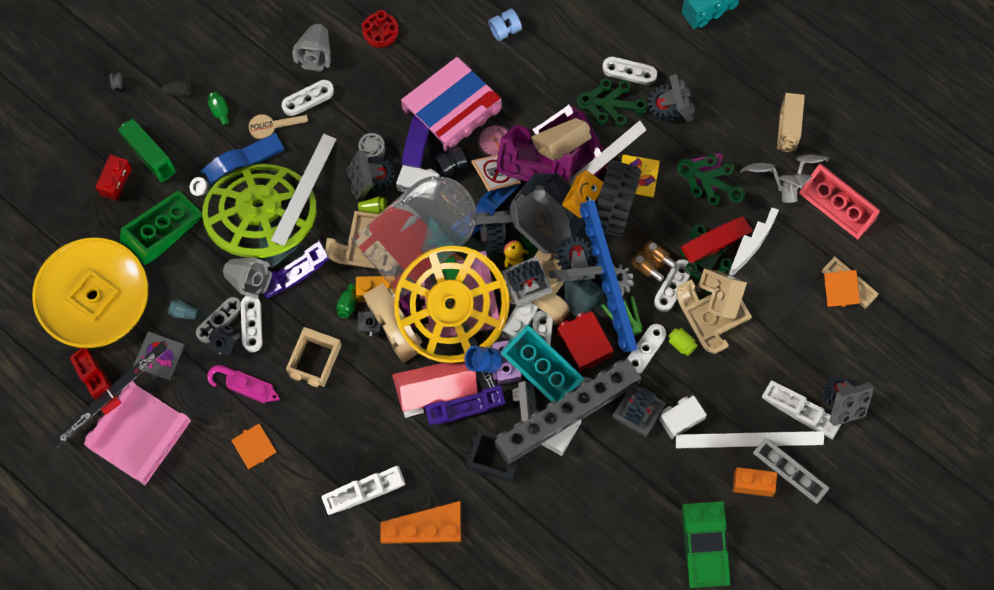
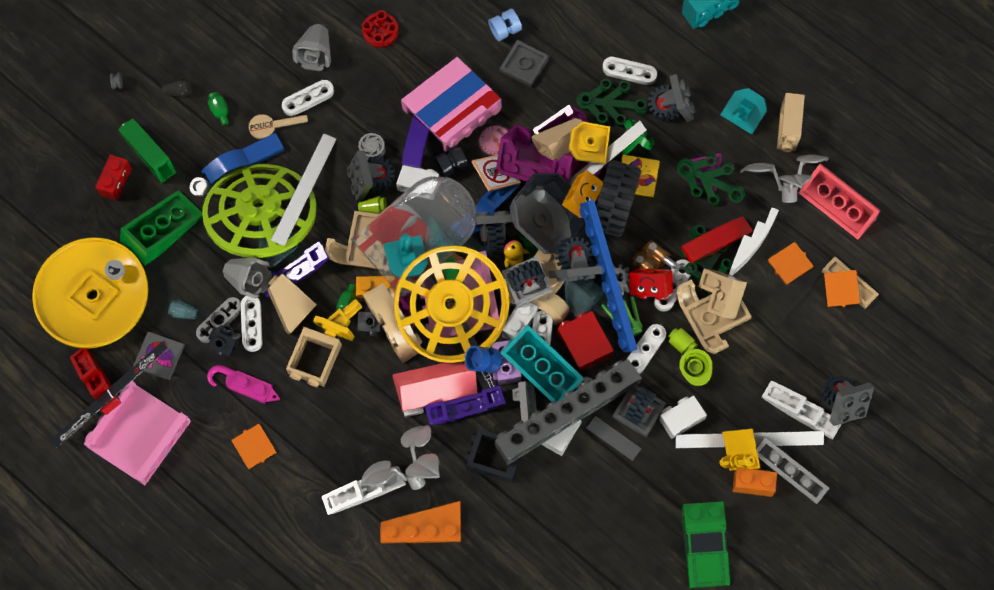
(115, 270): none -> light grey tile
(289, 302): none -> tan slope
(338, 322): none -> yellow piece
(402, 253): none -> teal piece
(424, 467): none -> light grey plant
(524, 63): none -> dark grey tile
(589, 142): none -> yellow piece
(613, 438): none -> dark grey sticker
(642, 139): none -> green tile
(651, 283): none -> red brick
(696, 367): none -> lime piece
(740, 450): none -> yellow hinge
(745, 109): none -> teal piece
(790, 263): none -> orange piece

